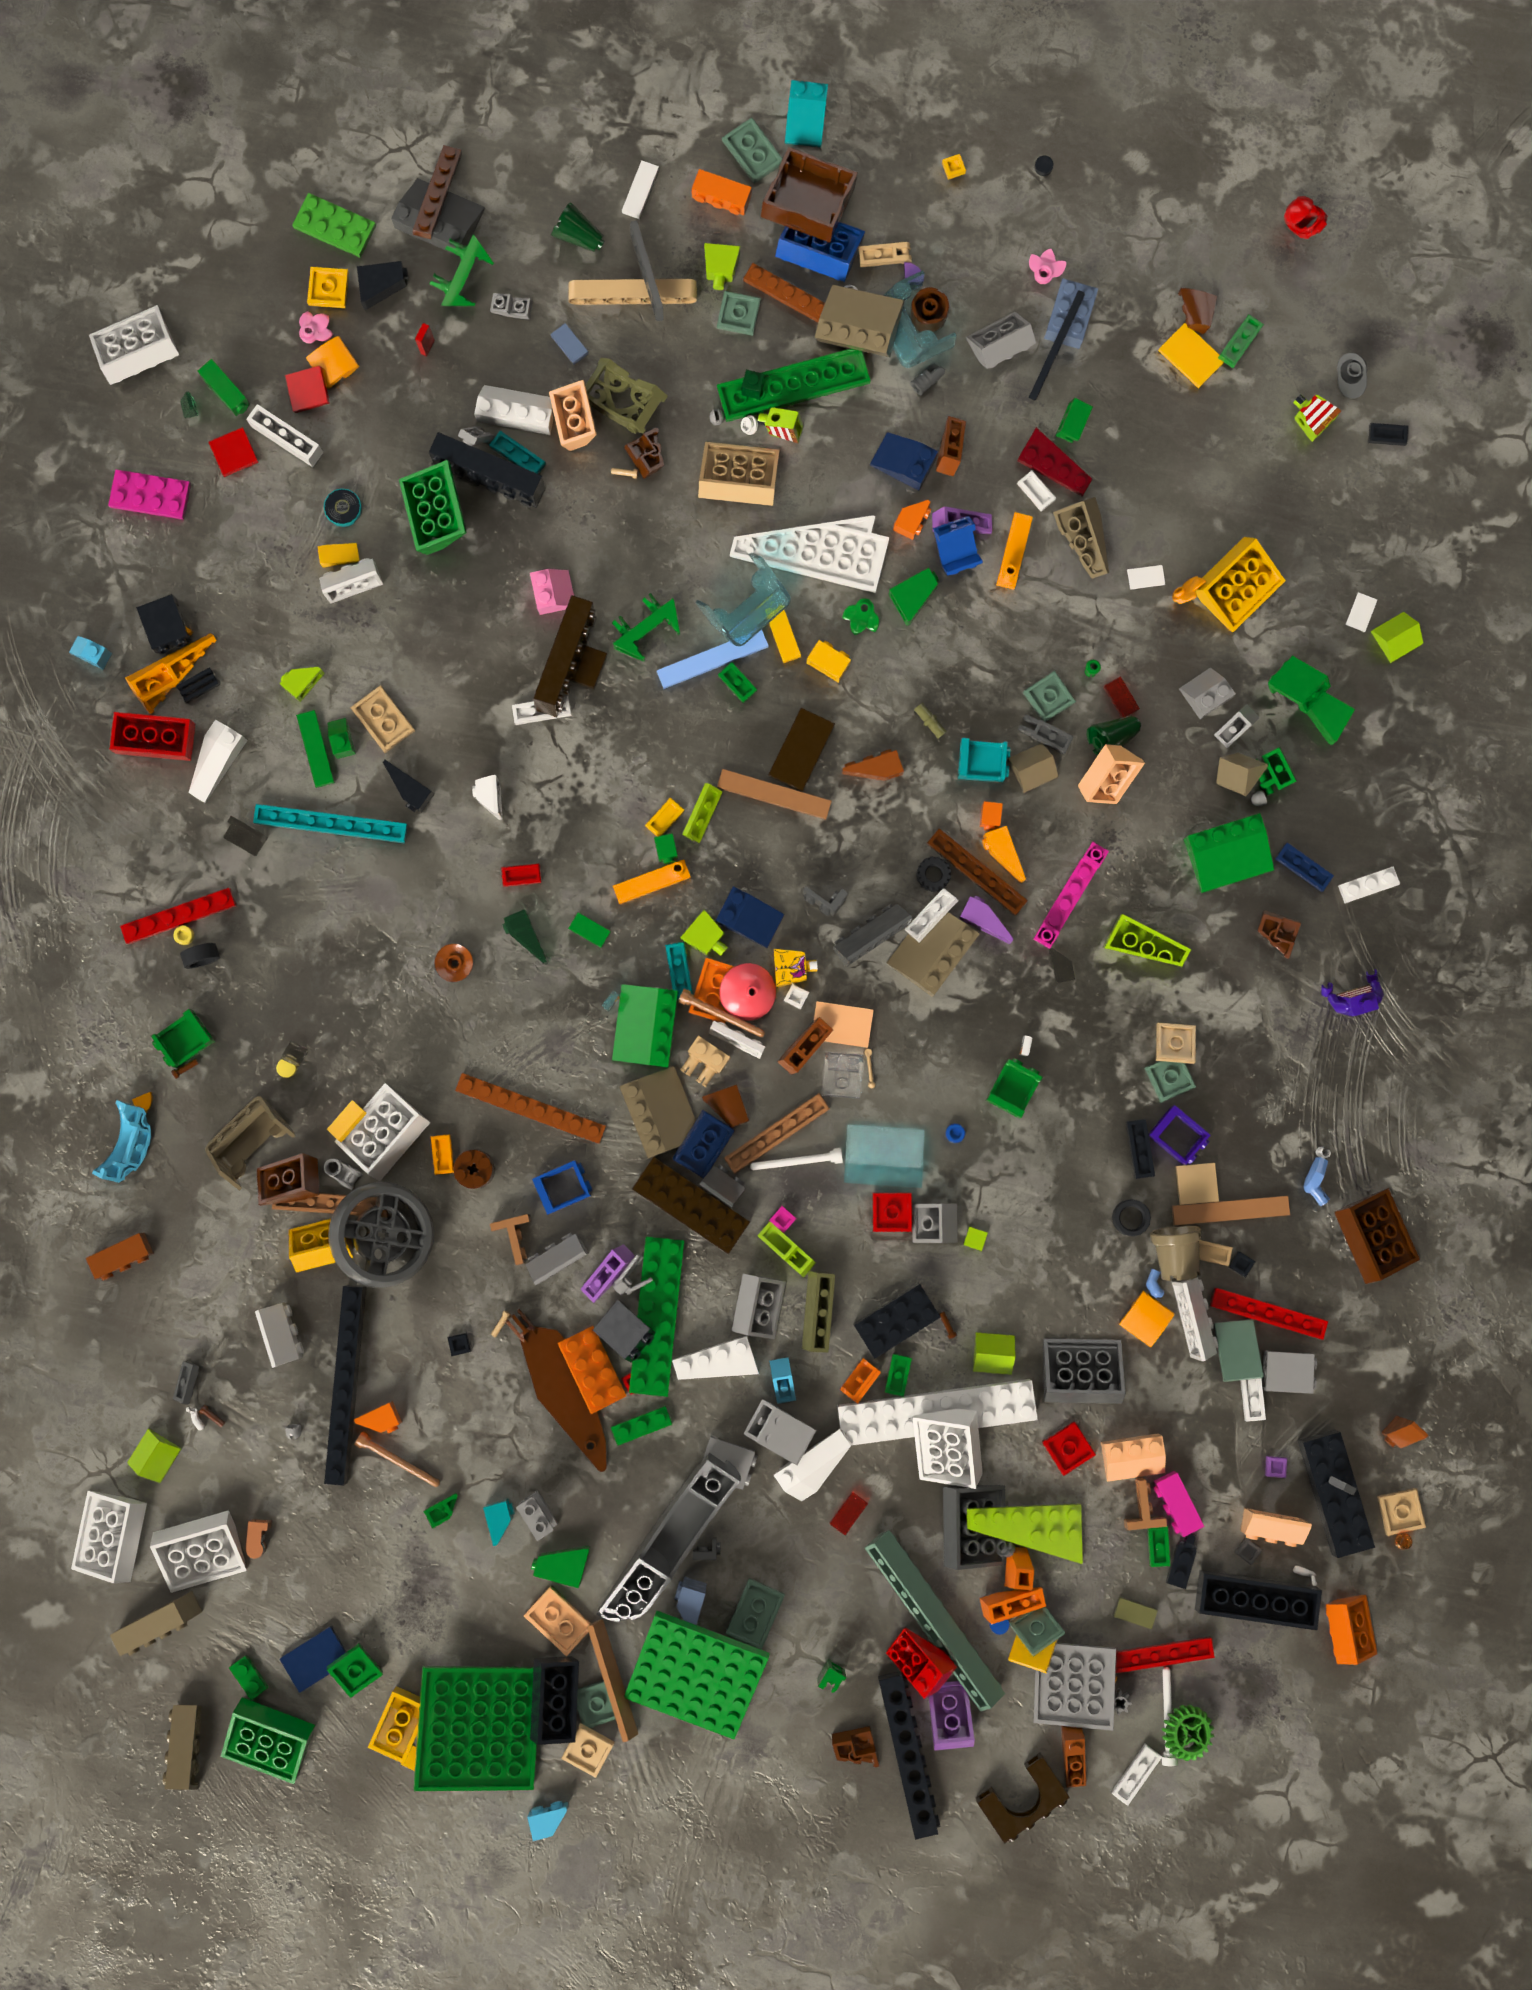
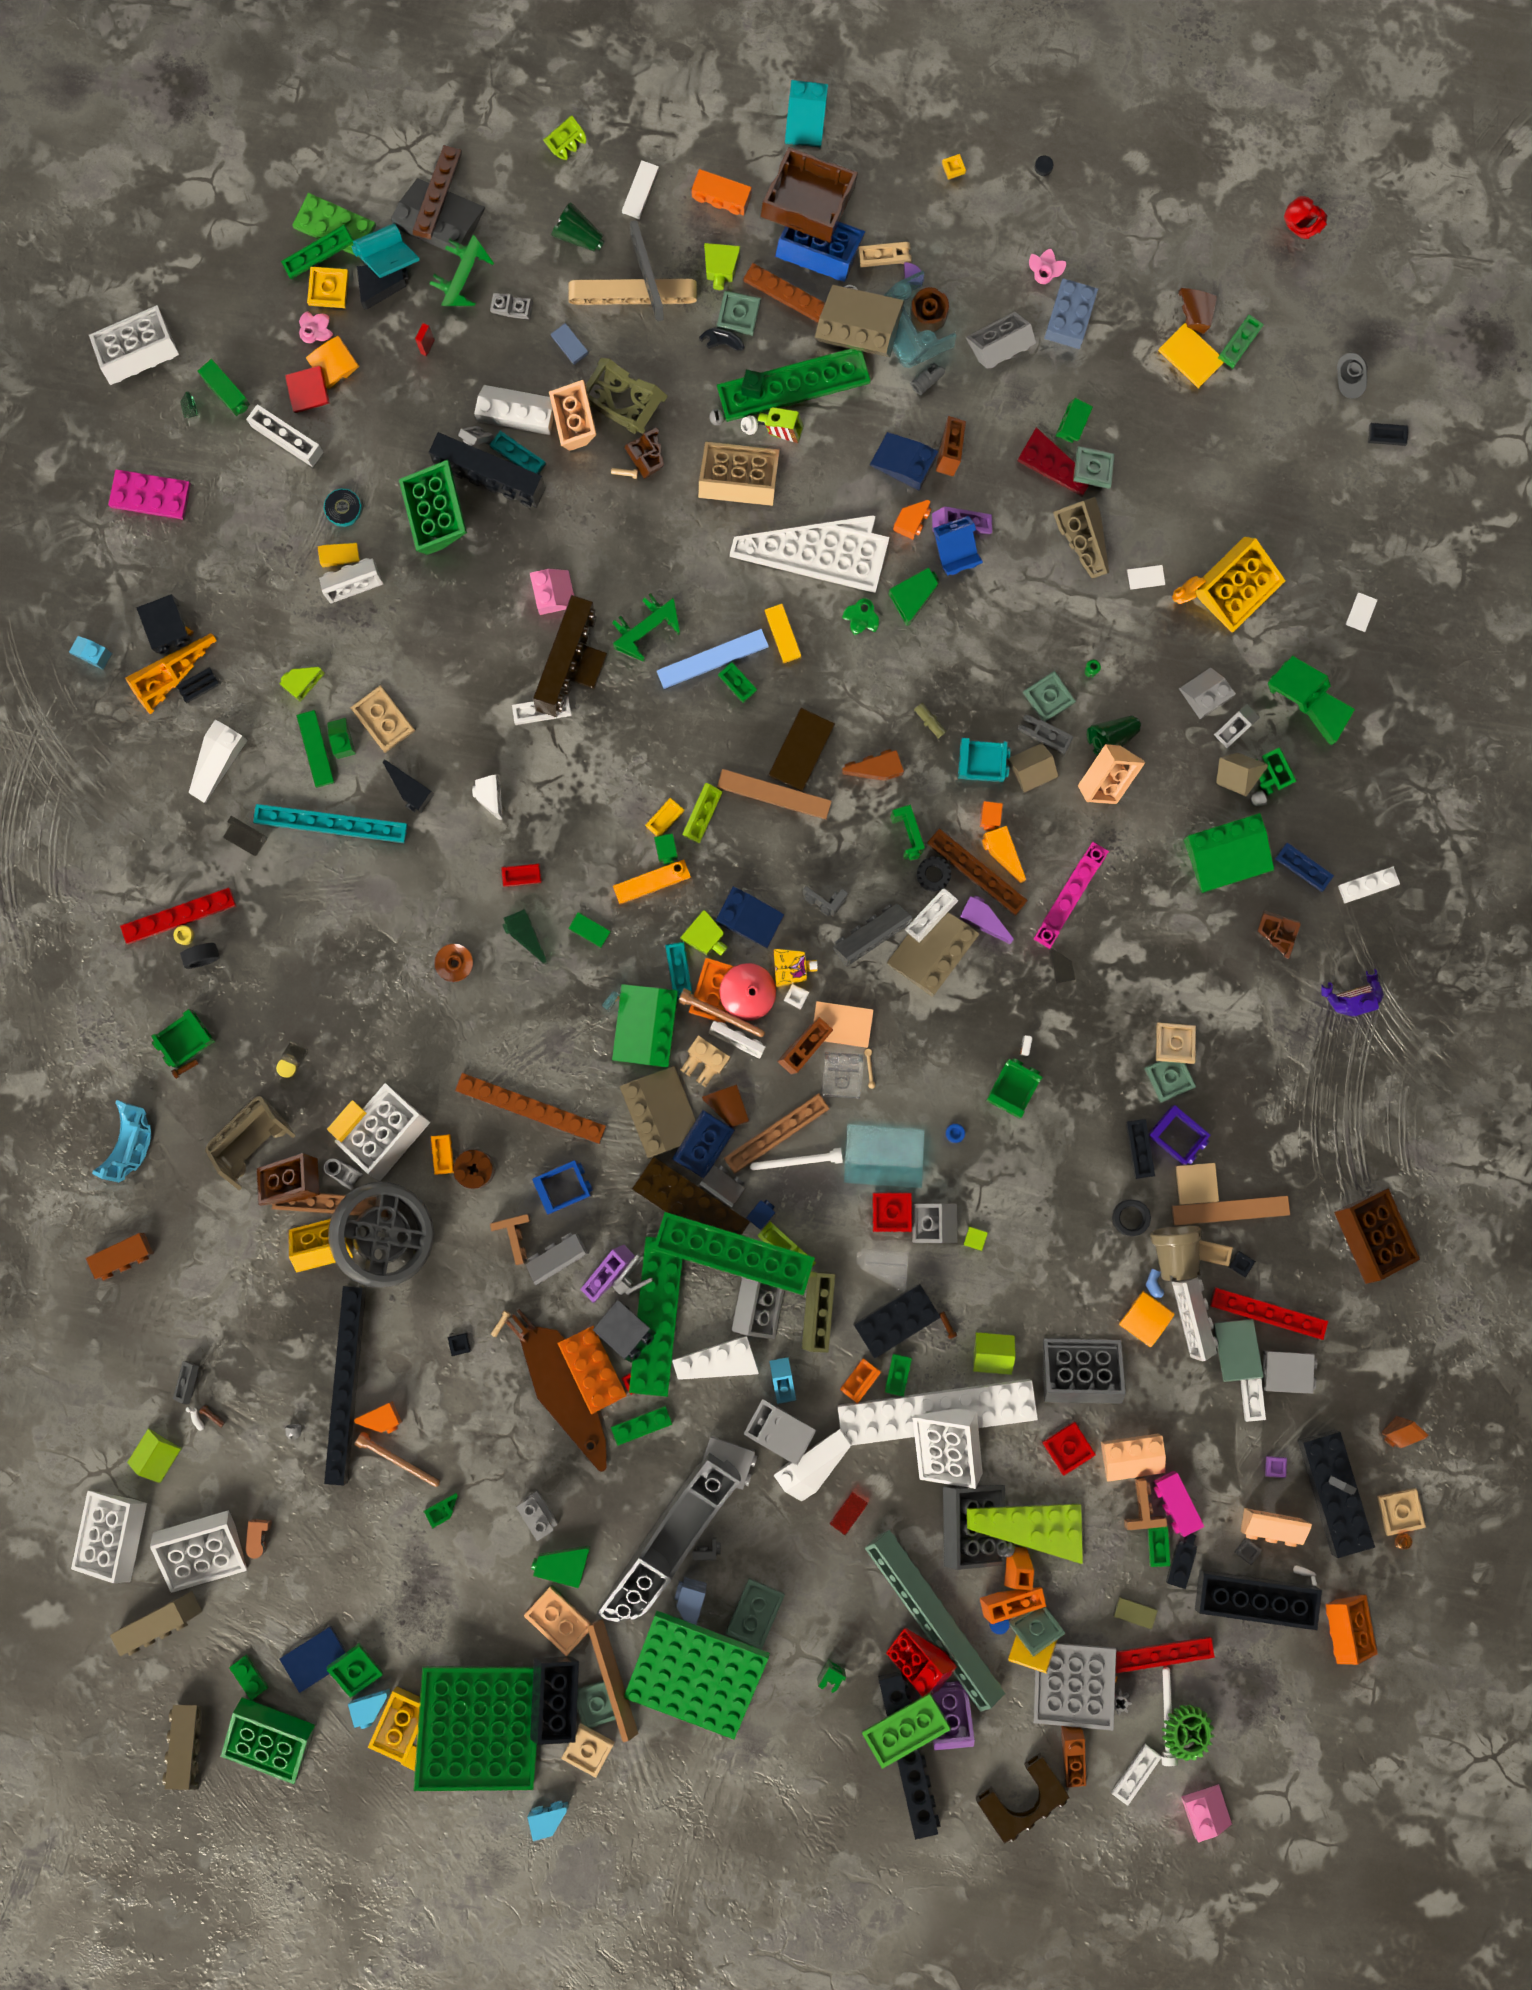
(144, 1101): light orange tile -> none
(152, 736): red brick -> none
(233, 452): red tile -> none
(279, 1334): white slope -> none
(317, 251): none -> green tile
(366, 1708): none -> medium azure slope
(384, 251): none -> teal door
(498, 1518): teal slope -> none
(564, 136): none -> lime plate
(722, 337): none -> black piece
(734, 1253): none -> green plate
(752, 150): sand green tile -> none
(755, 611): clear light blue windscreen -> none
(761, 1214): none -> dark blue brick
(782, 1219): dark pink plate -> none
(829, 660): yellow brick -> none
(855, 1746): reddish brown slope -> none
(885, 1265): none -> clear slope
(906, 814): none -> green panel
(906, 1730): none -> bright green plate
(1014, 550): light orange piece -> none
(1036, 491): white tile -> none
(1057, 345): black tile -> none
(1093, 467): none -> sand green tile
(1121, 697): clear red tile -> none
(1141, 941): lime wedge -> none
(1207, 1813): none -> bright pink slope
(1315, 415): torso -> none
(1316, 1175): medium blue arm -> none
(1398, 636): lime slope -> none

